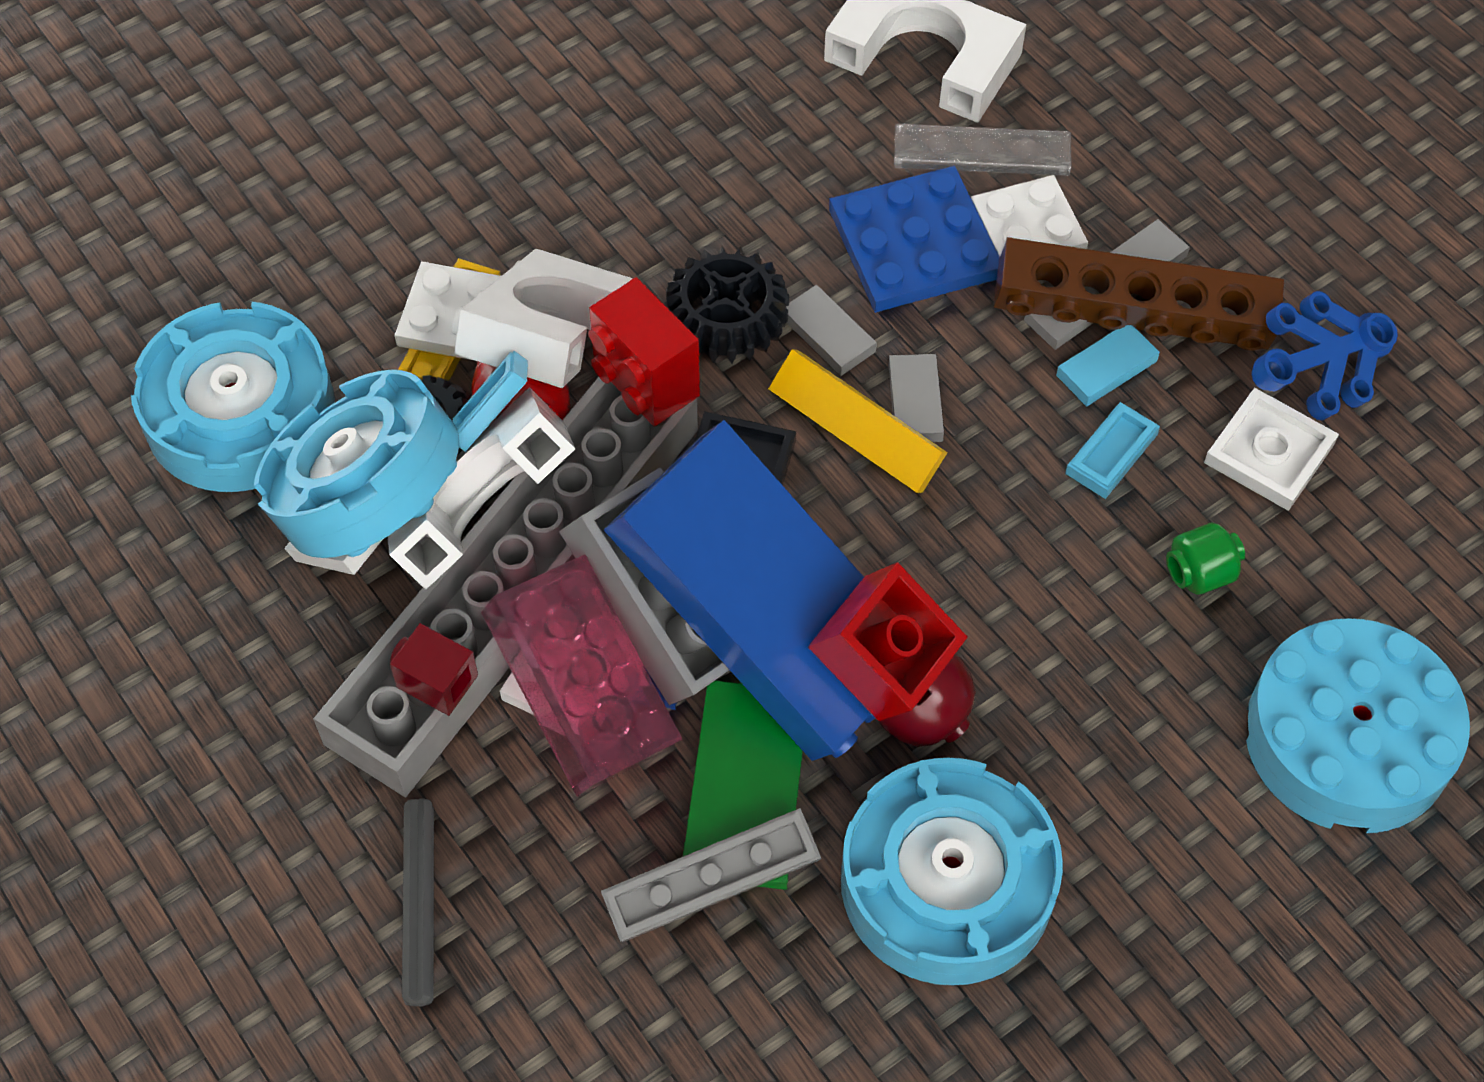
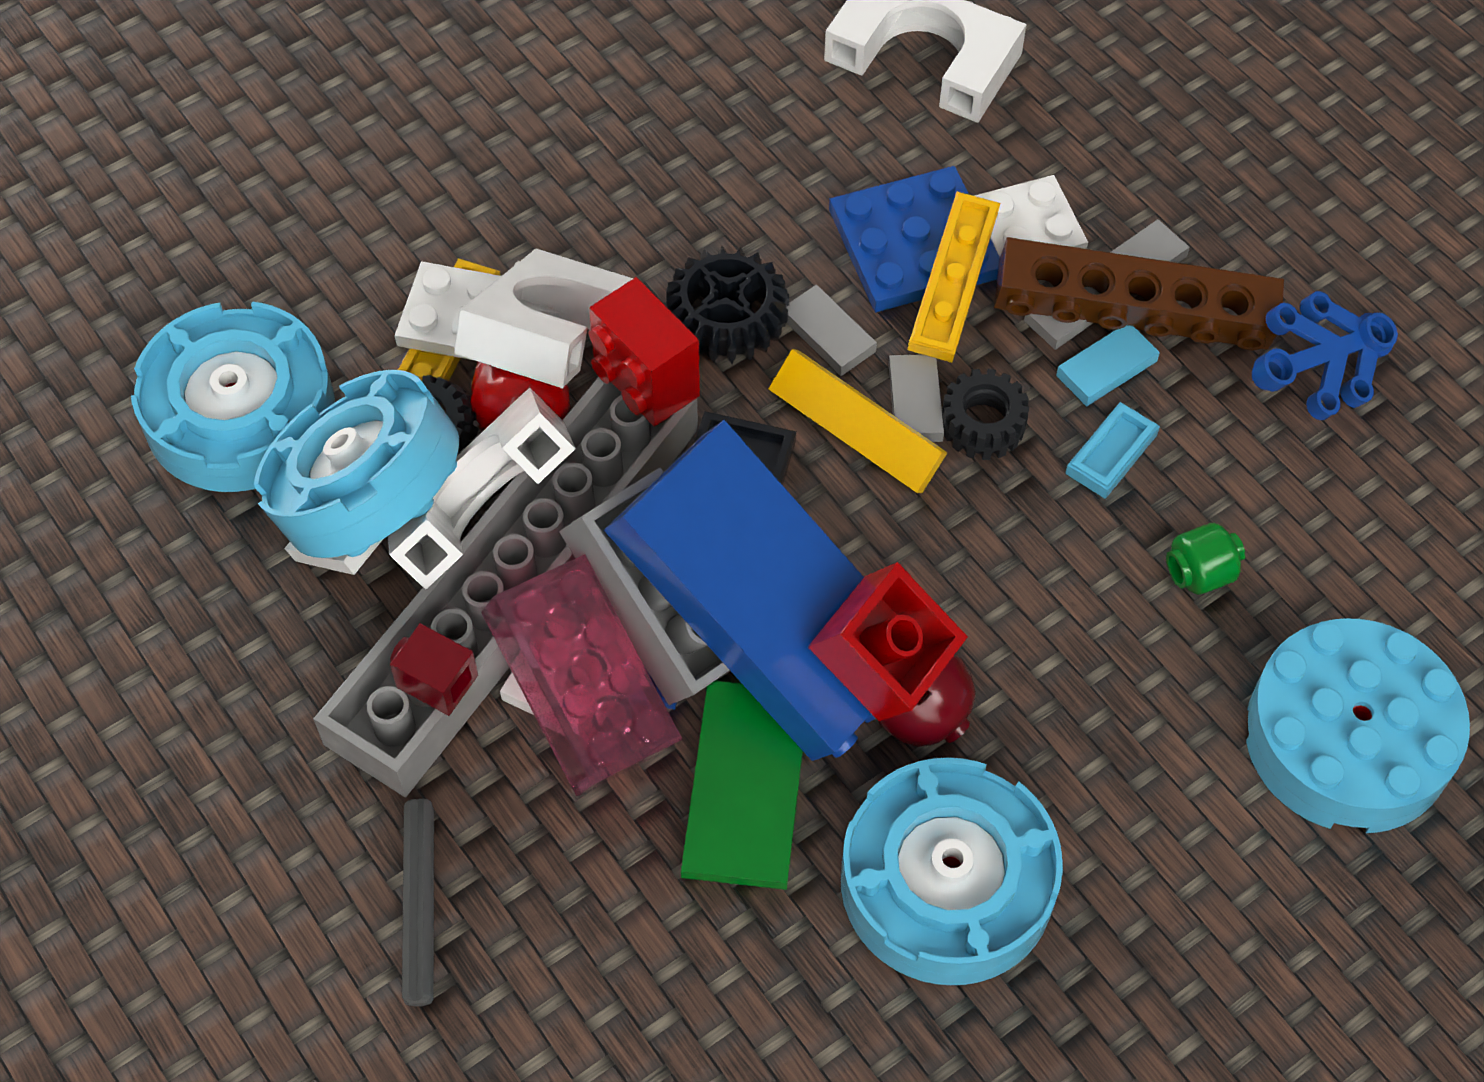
(490, 399): medium azure tile -> none
(710, 875): light grey tile -> none
(954, 277): none -> yellow tile
(982, 149): clear tile -> none
(989, 391): none -> black tyre
(1271, 448): white plate -> none

